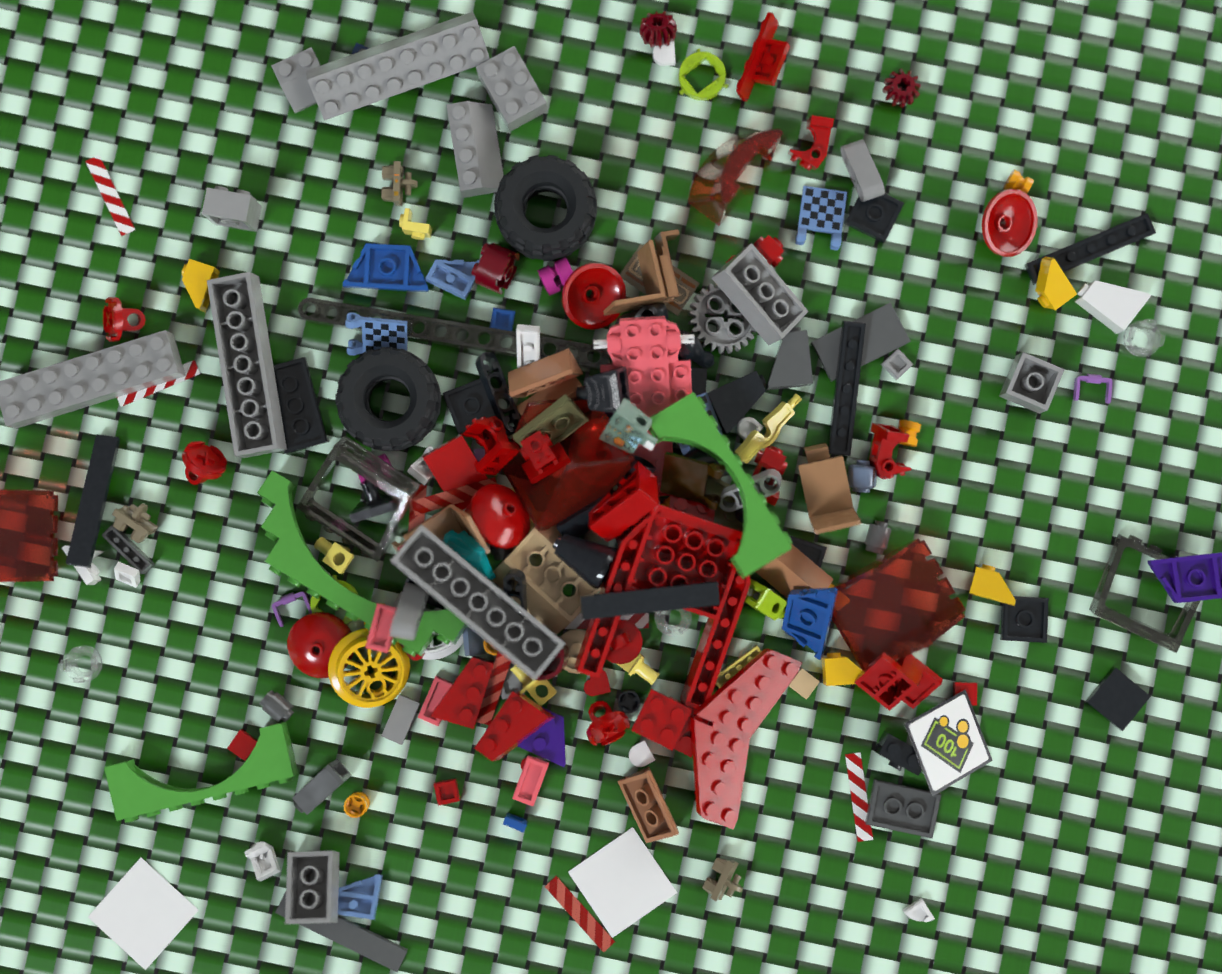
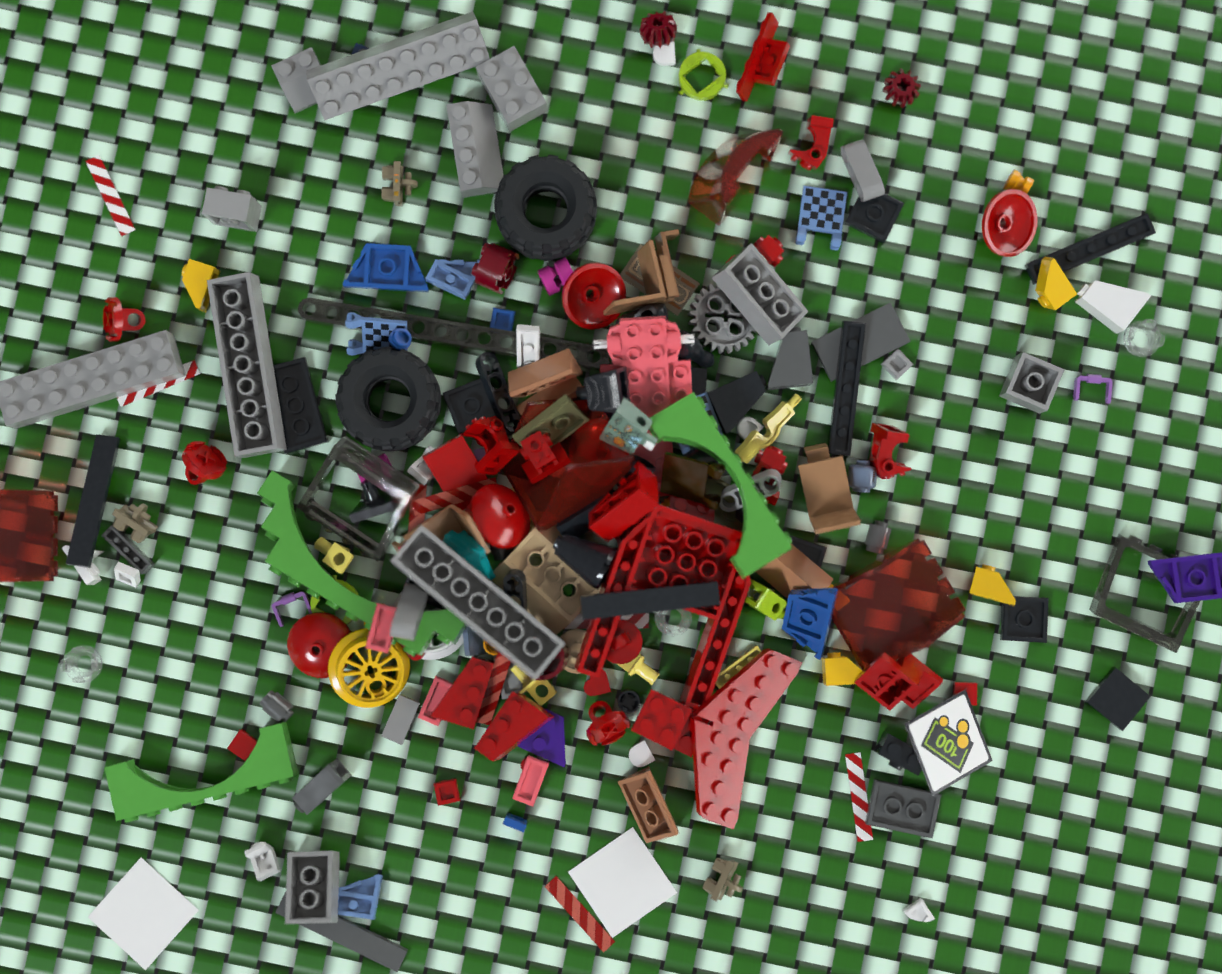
(355, 808): light orange wheel -> none
(400, 339): none -> blue plate
(416, 230): light yellow bracket -> none
(804, 683): tan tile -> none
(912, 429): light orange wheel -> none

